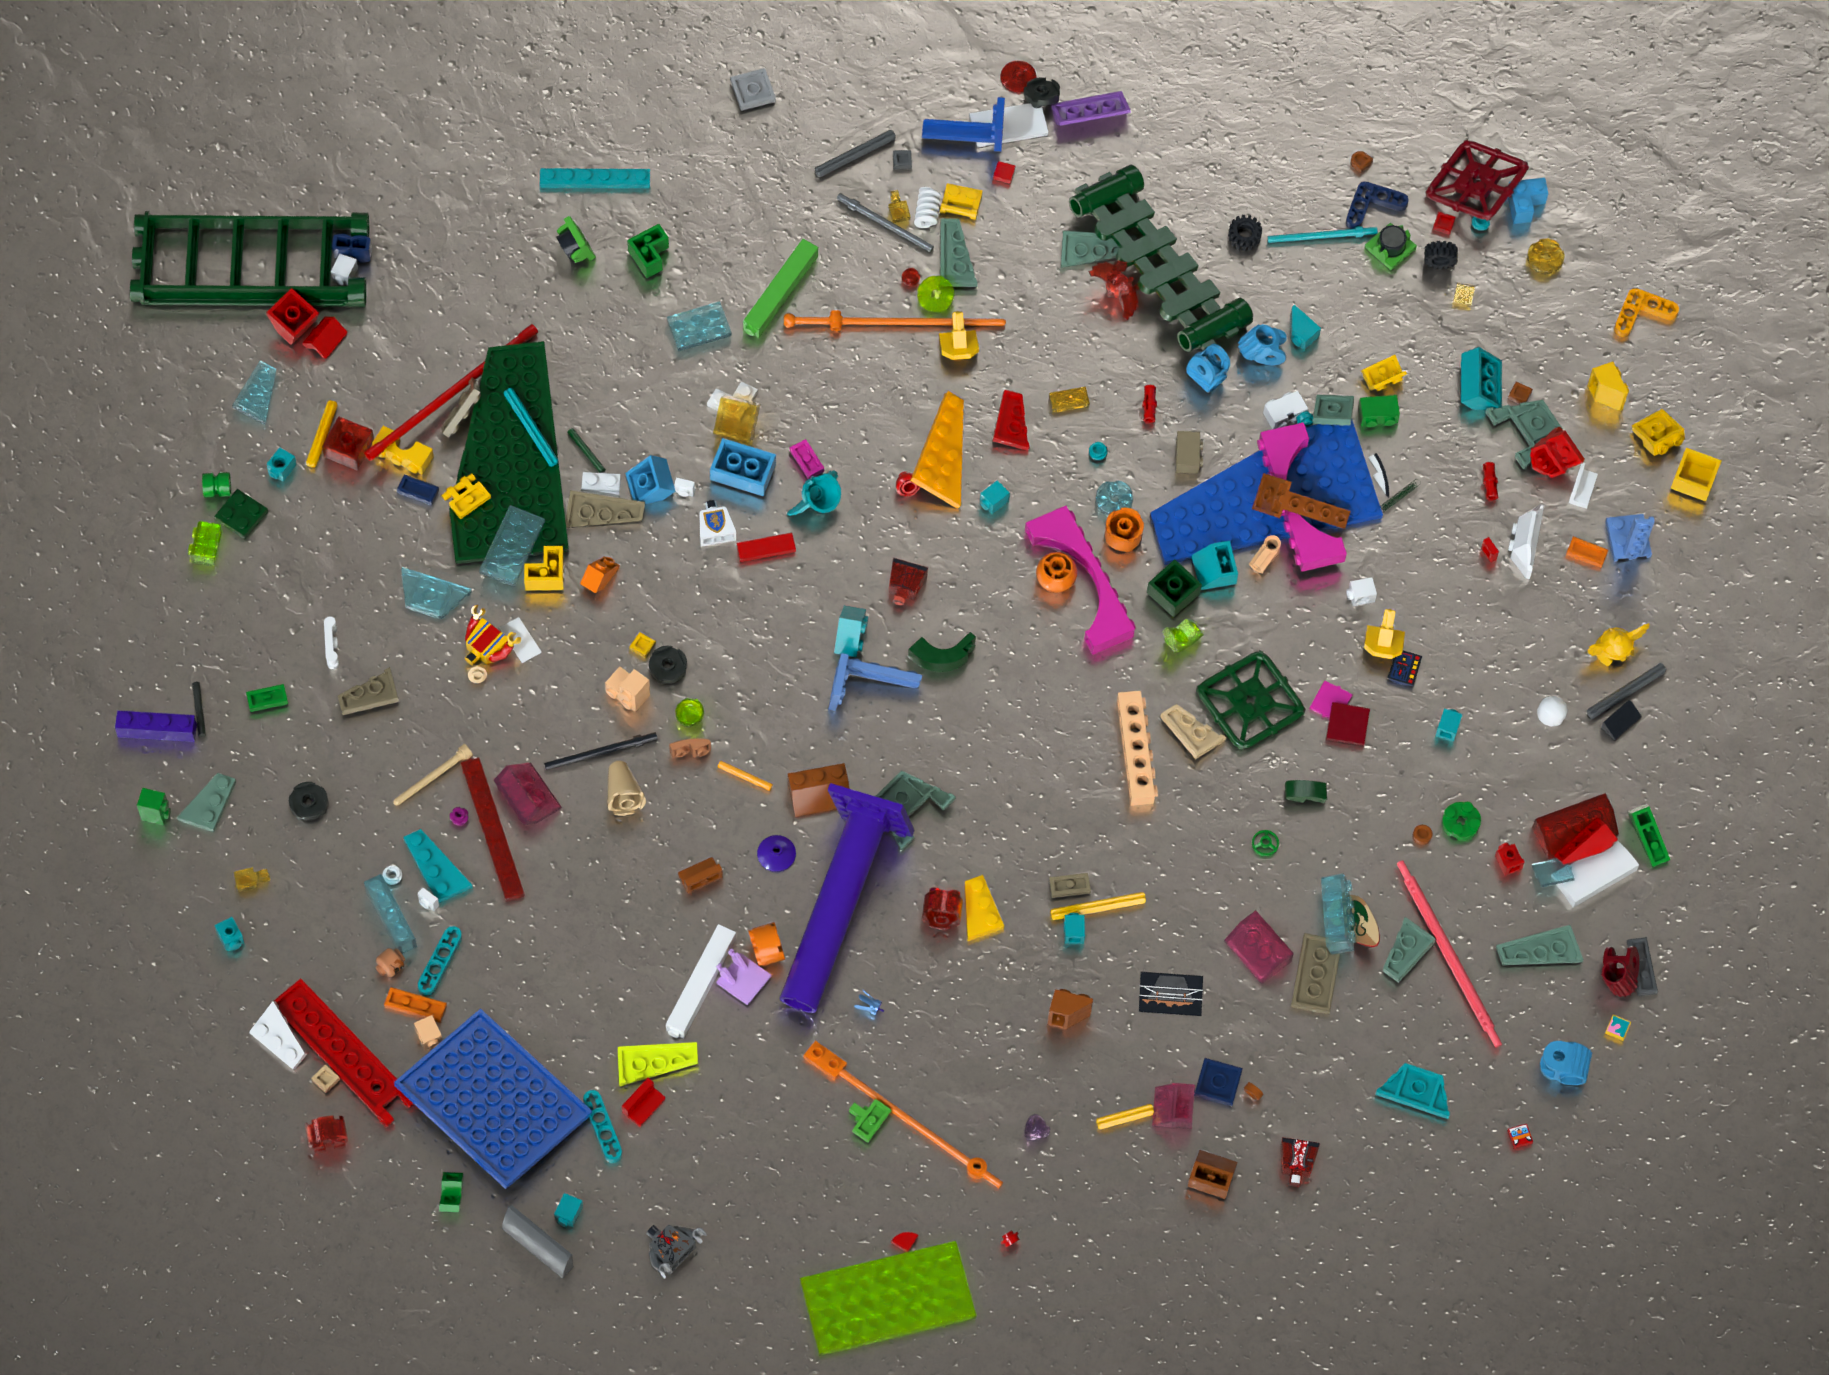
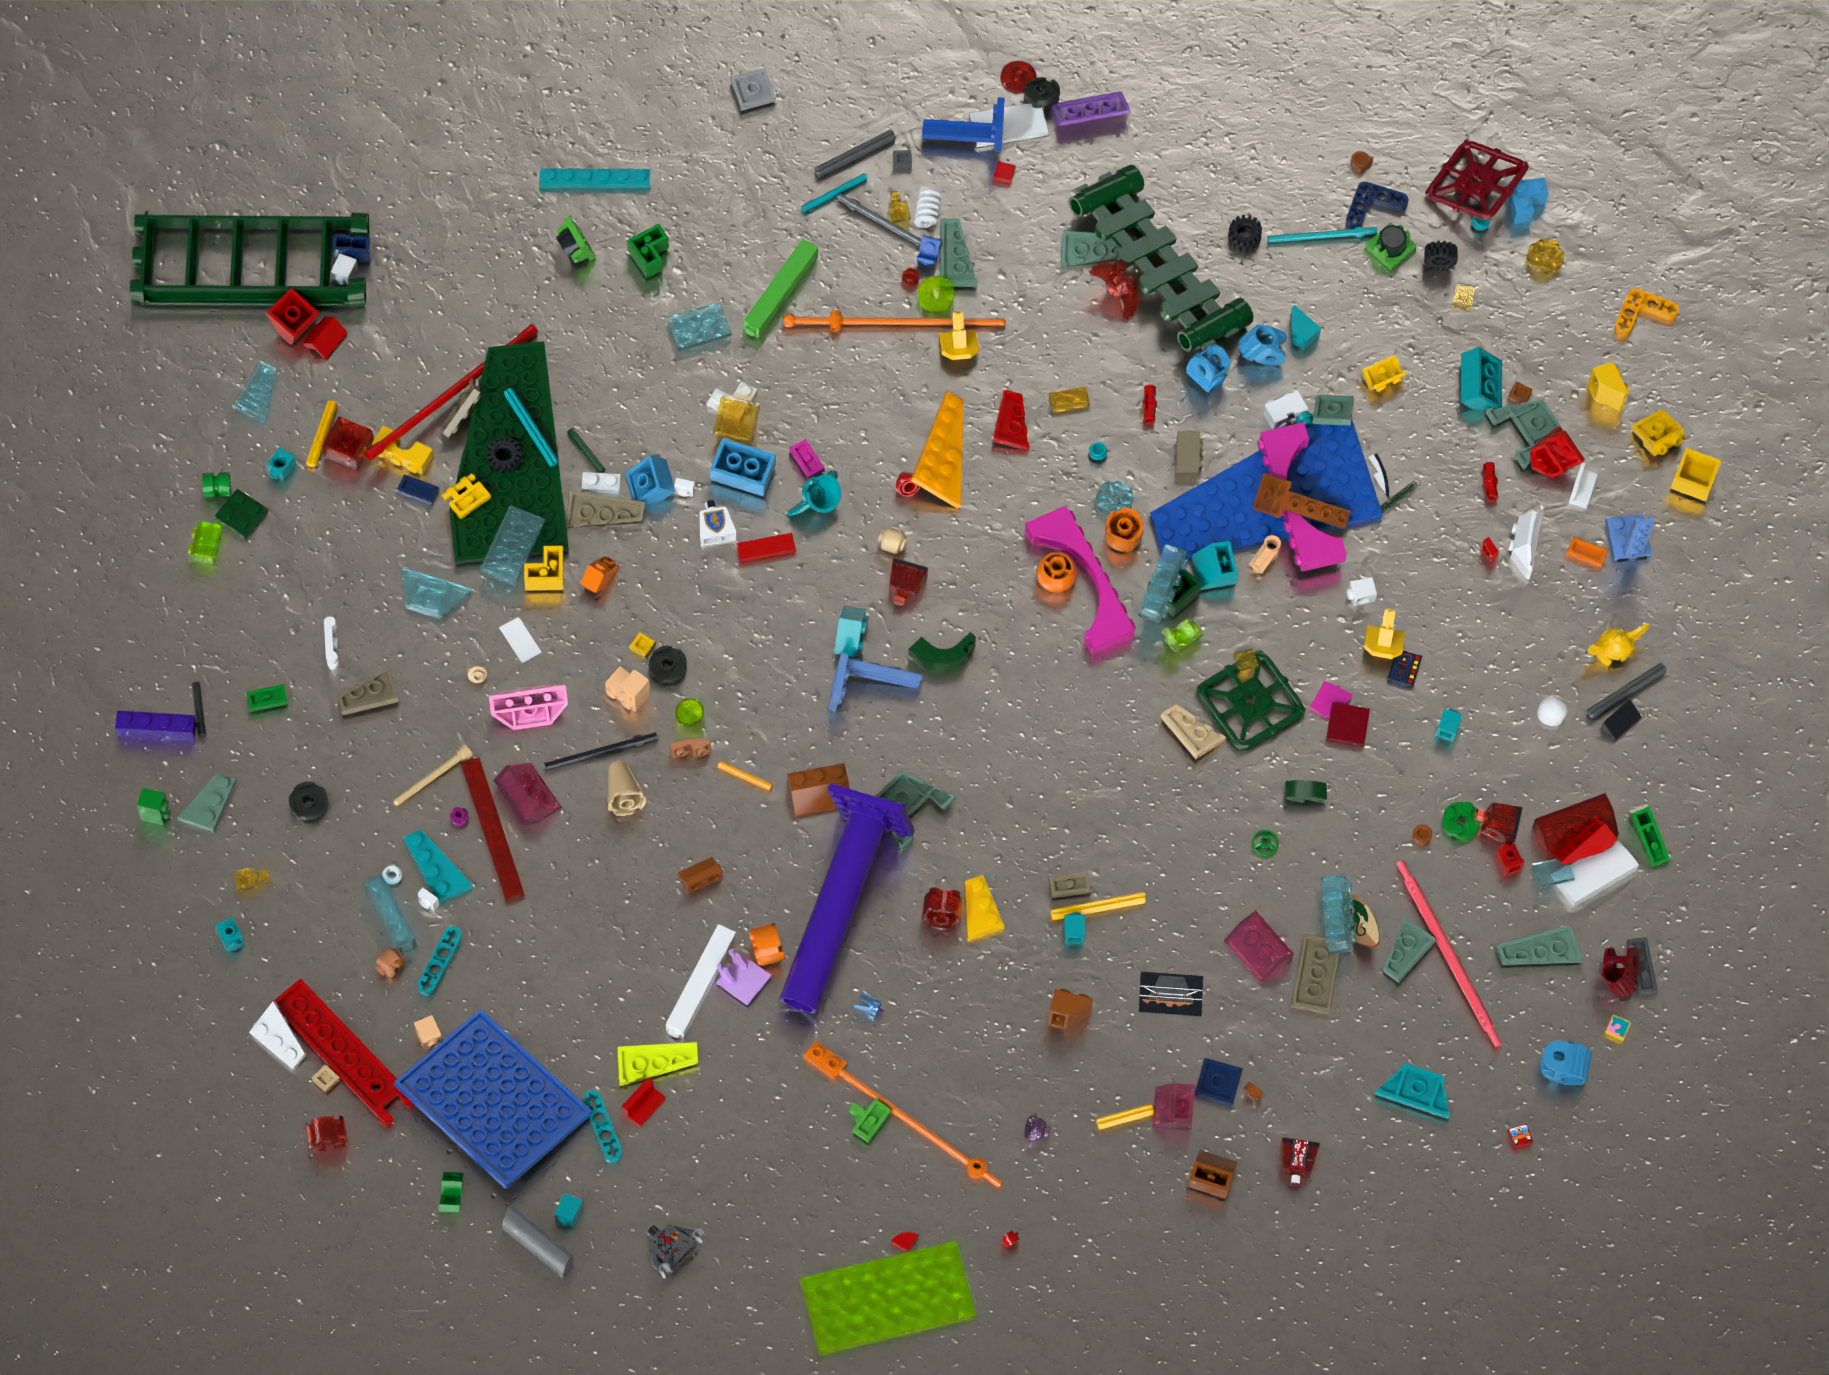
(415, 1004): orange tile -> none
(486, 641): torso -> none
(499, 445): none -> black tyre
(529, 705): none -> bright pink wedge
(776, 861): dark purple dish -> none
(834, 192): none -> teal bar
(892, 540): none -> tan head
(929, 250): none -> bracket
(962, 197): yellow plate -> none
(994, 497): teal brick -> none
(1138, 793): light nougat brick -> none
(1162, 584): none -> clear light blue brick
(1246, 660): none -> clear yellow plate
(1379, 410): green brick -> none
(1444, 223): red tile -> none
(1500, 822): none -> clear red torso

